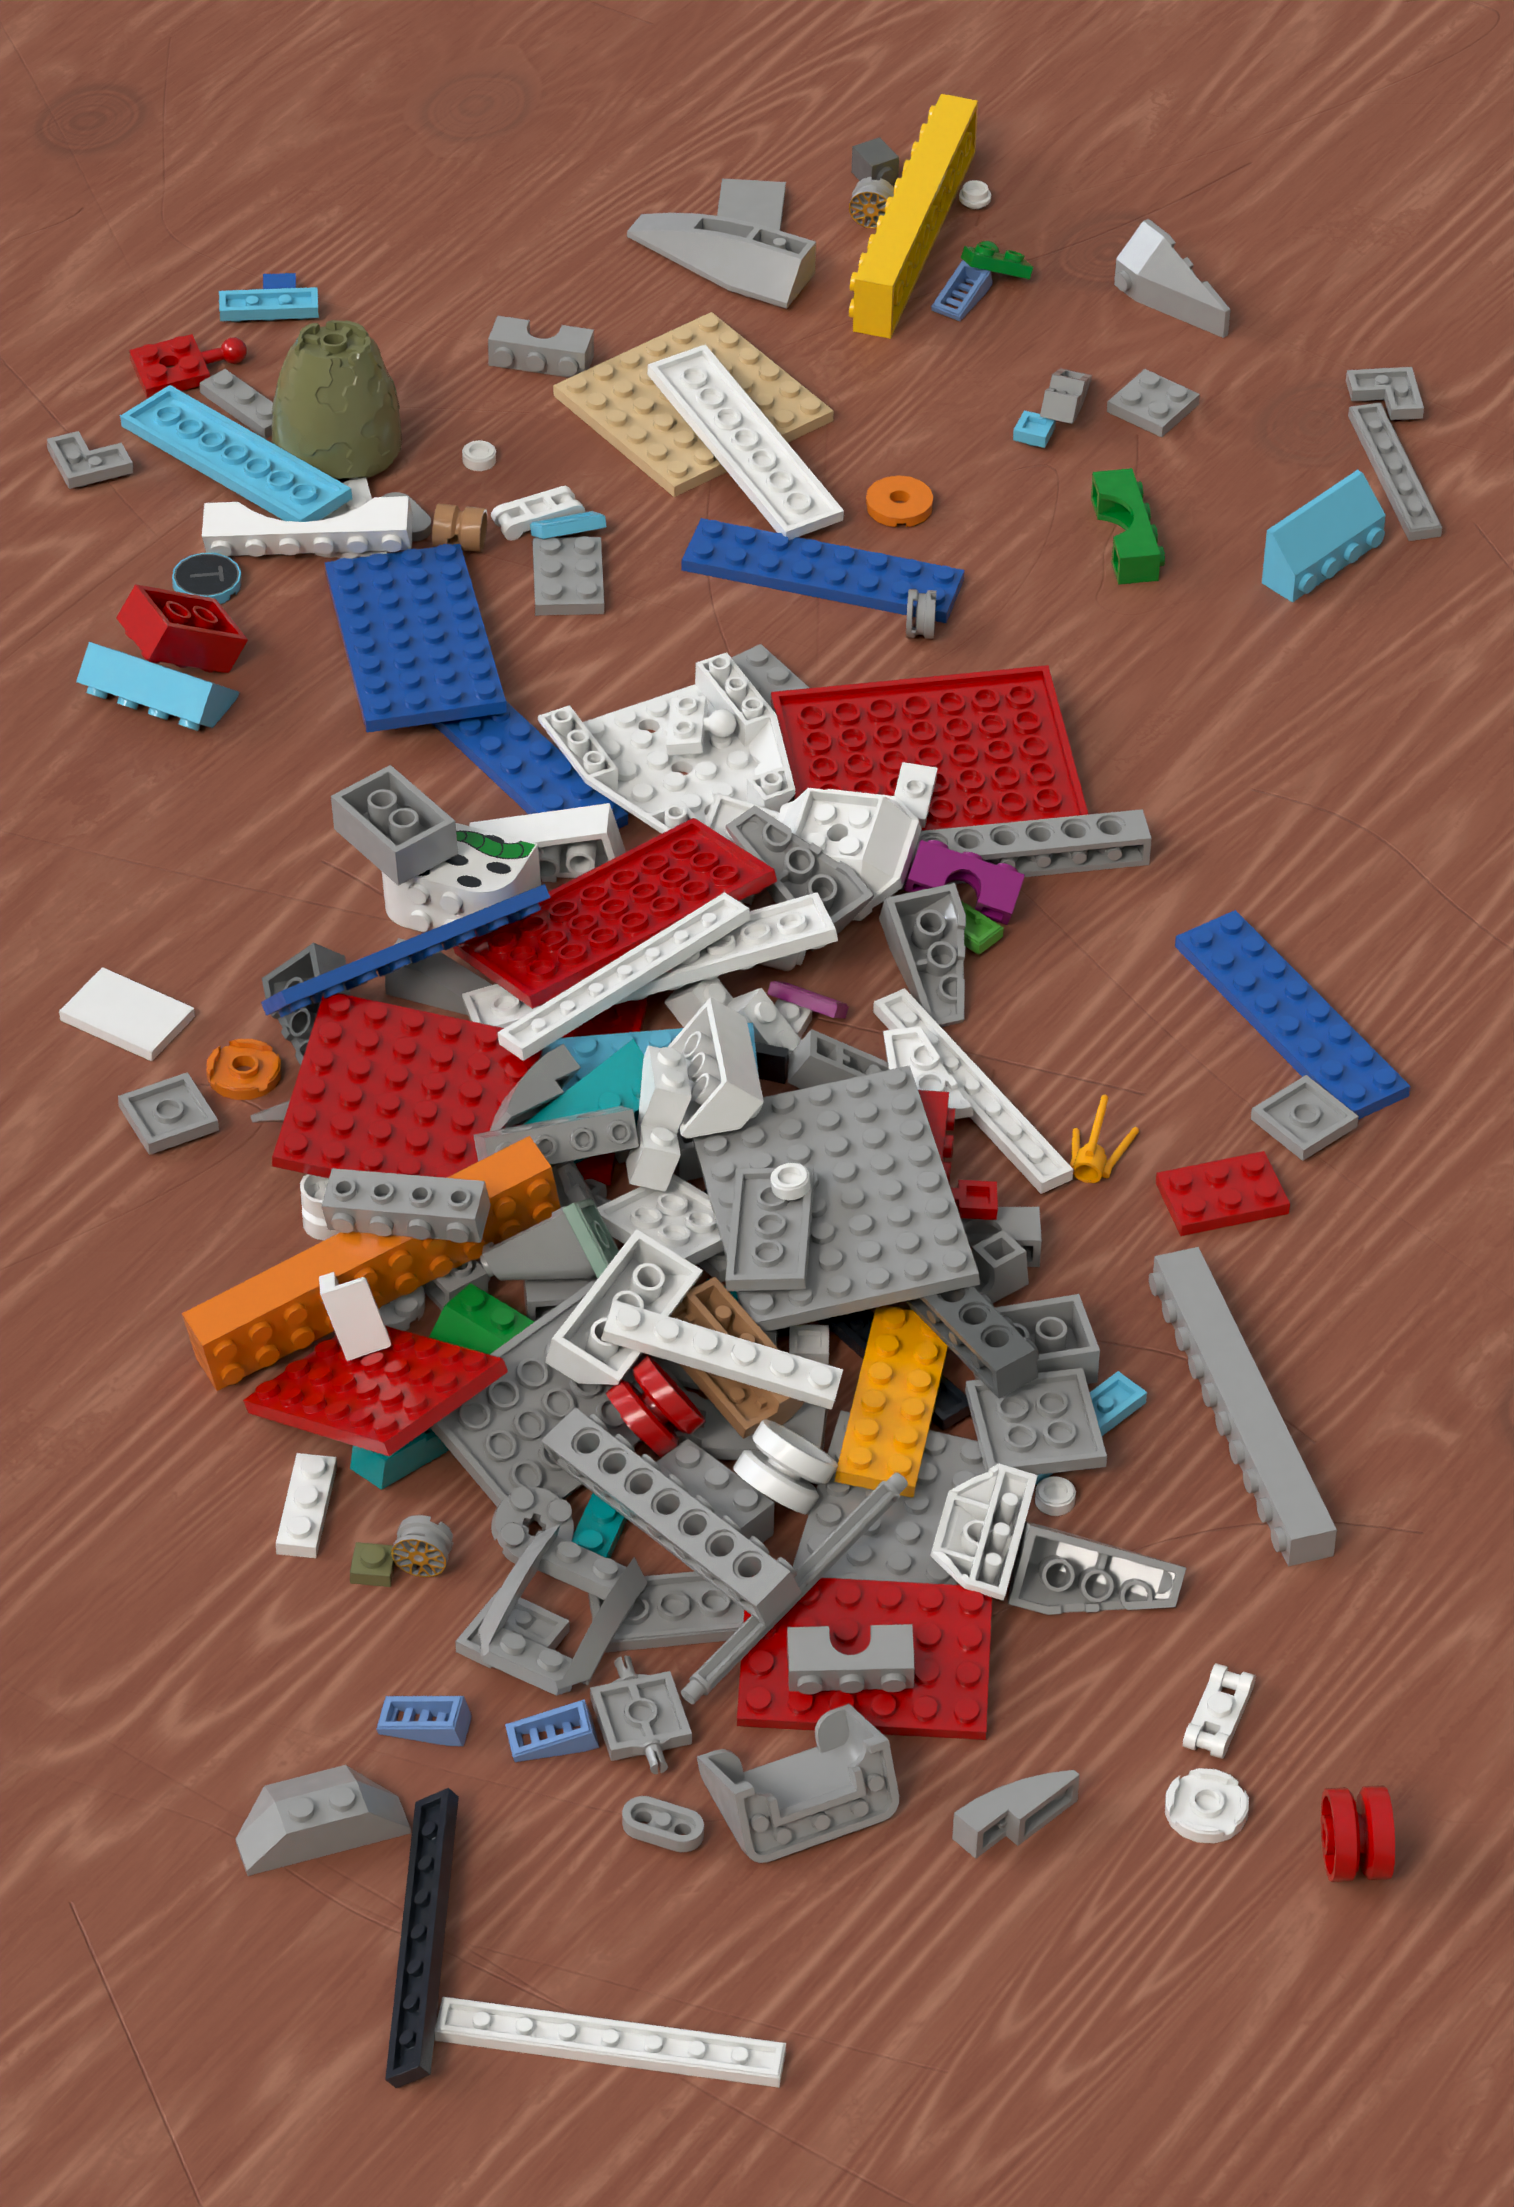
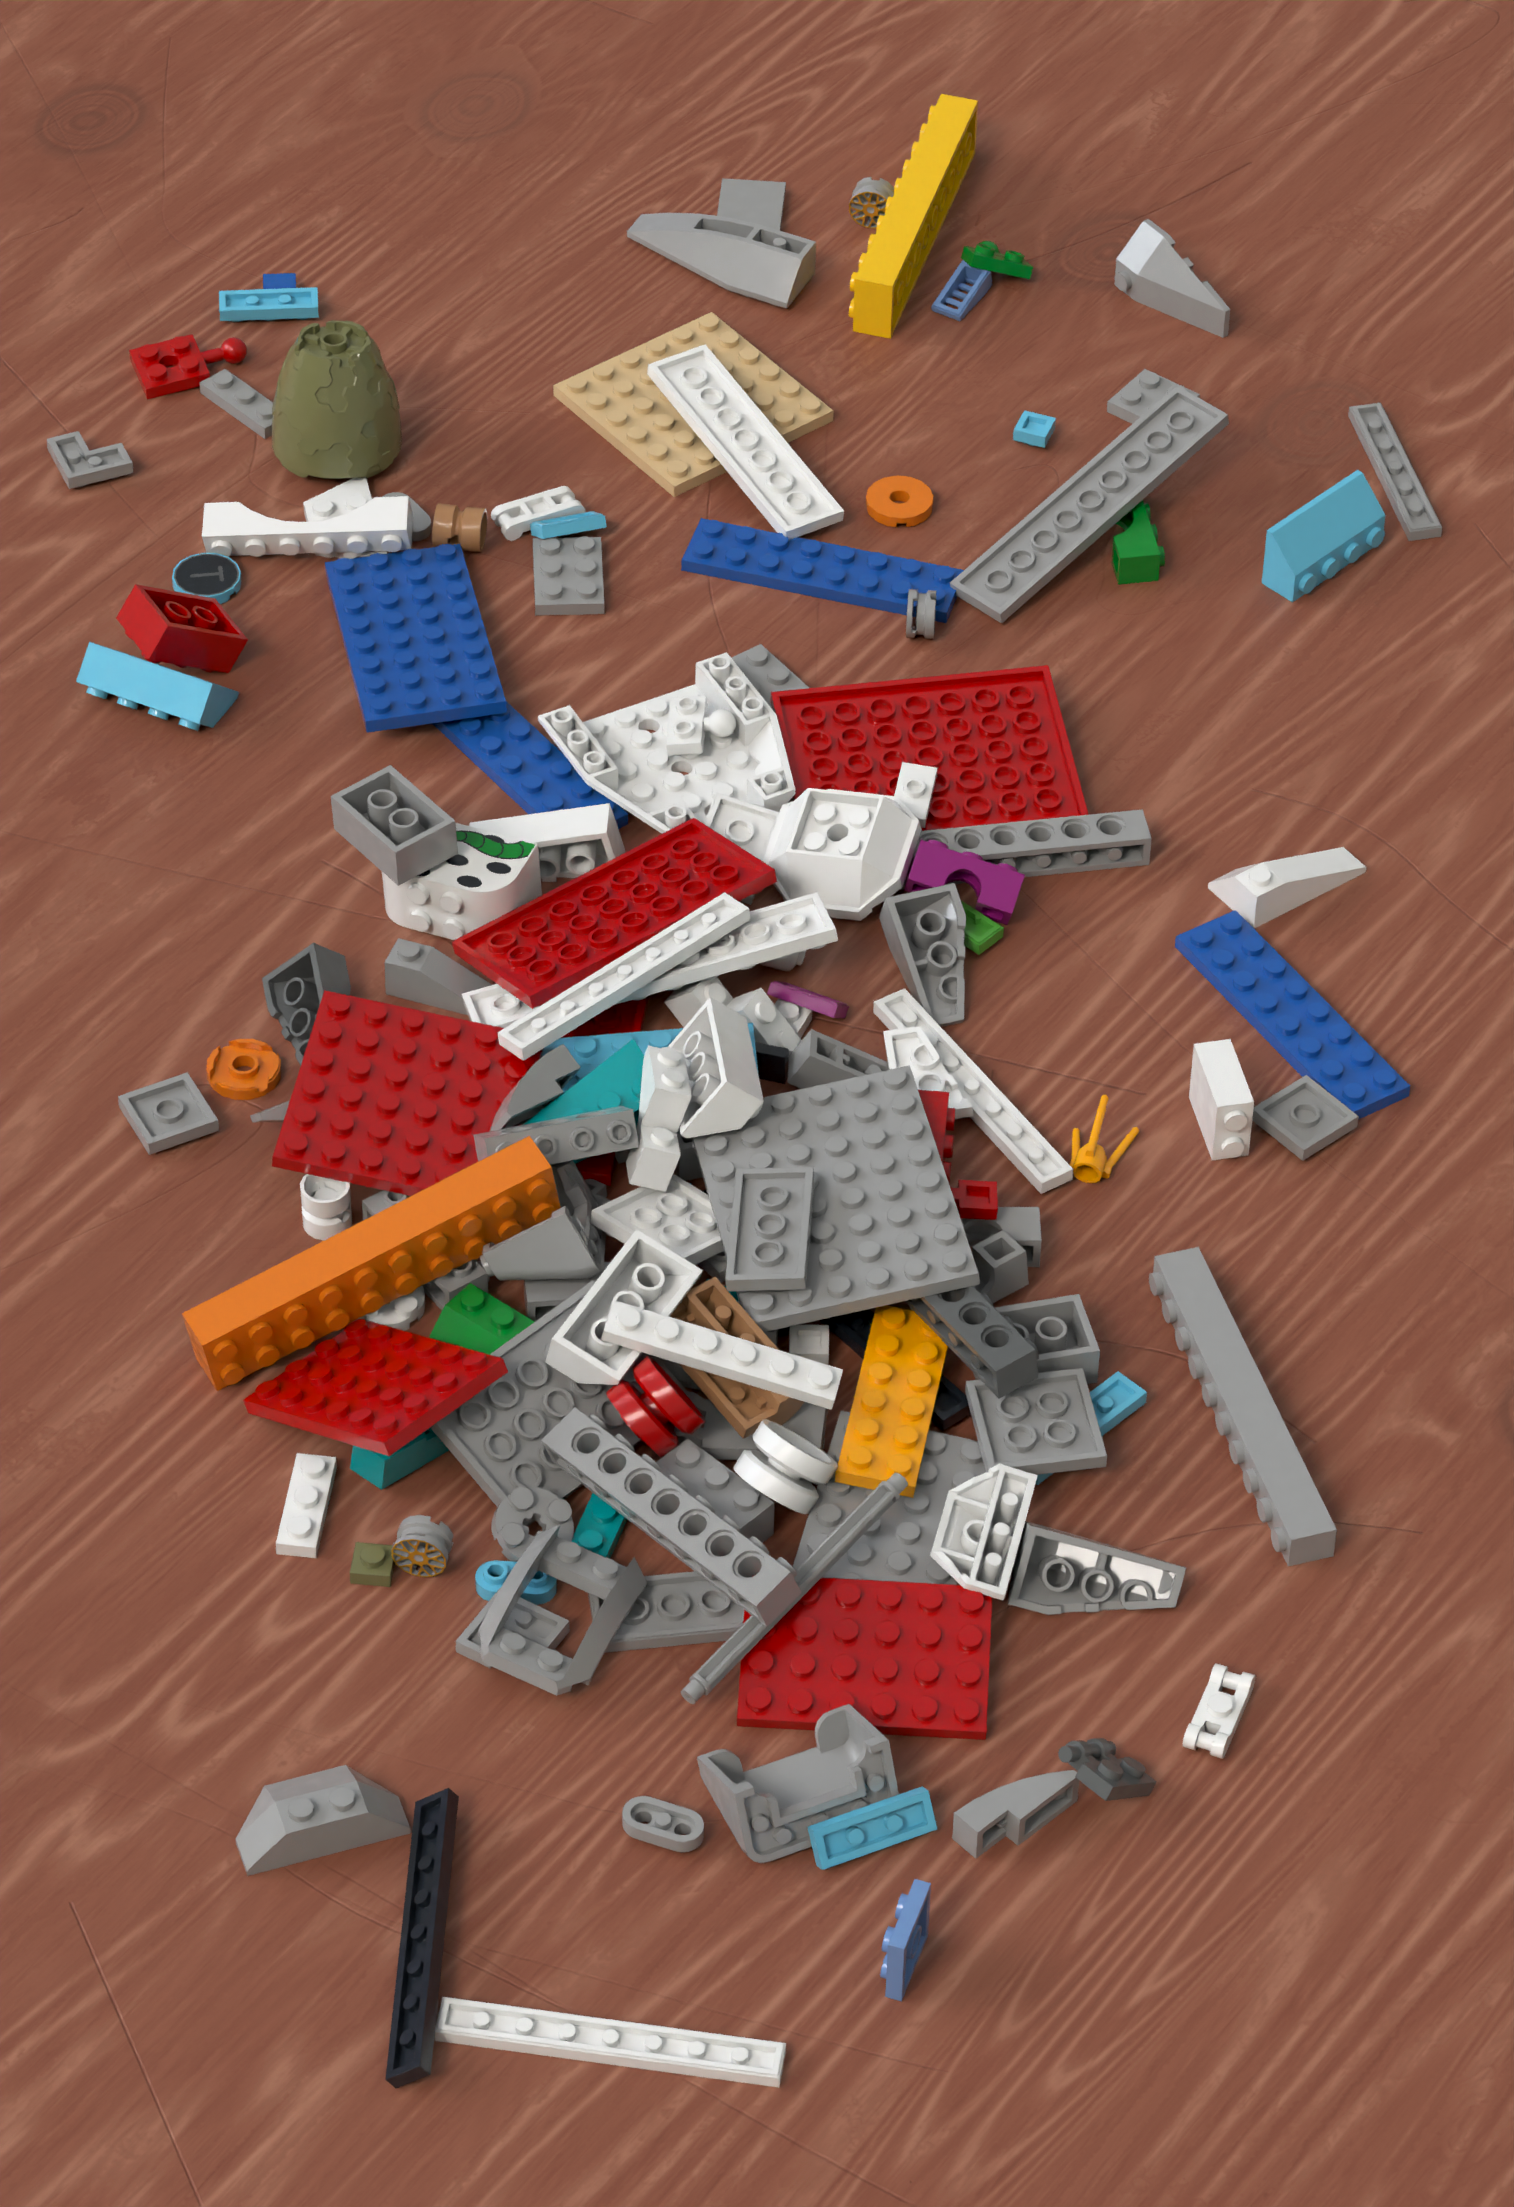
(127, 1014): white tile -> none
(235, 457): medium azure plate -> none
(354, 1316): white panel -> none
(398, 955): blue plate -> none
(406, 1205): light grey brick -> none
(448, 1729): medium blue slope -> none
(479, 455): white tile -> none
(493, 1574): none -> medium azure plate
(560, 355): light grey arch -> none
(563, 1718): medium blue slope -> none
(591, 1234): sand green tile -> none
(640, 1715): light grey plate -> none
(790, 1181): white tile -> none
(800, 866): light grey wedge -> none
(819, 1667): light grey arch -> none
(872, 1828): none -> medium azure plate
(875, 160): dark grey brick -> none
(906, 1940): none -> medium blue plate
(975, 194): white plate -> none
(1055, 1496): white tile -> none
(1065, 395): light grey slope -> none
(1089, 504): none -> light grey plate
(1105, 1773): none -> dark grey plate
(1206, 1806): white tile -> none
(1221, 1099): none -> white brick
(1222, 1193): red plate -> none
(1280, 885): none -> white wedge
(1357, 1833): red wheel -> none
(1392, 385): light grey plate -> none

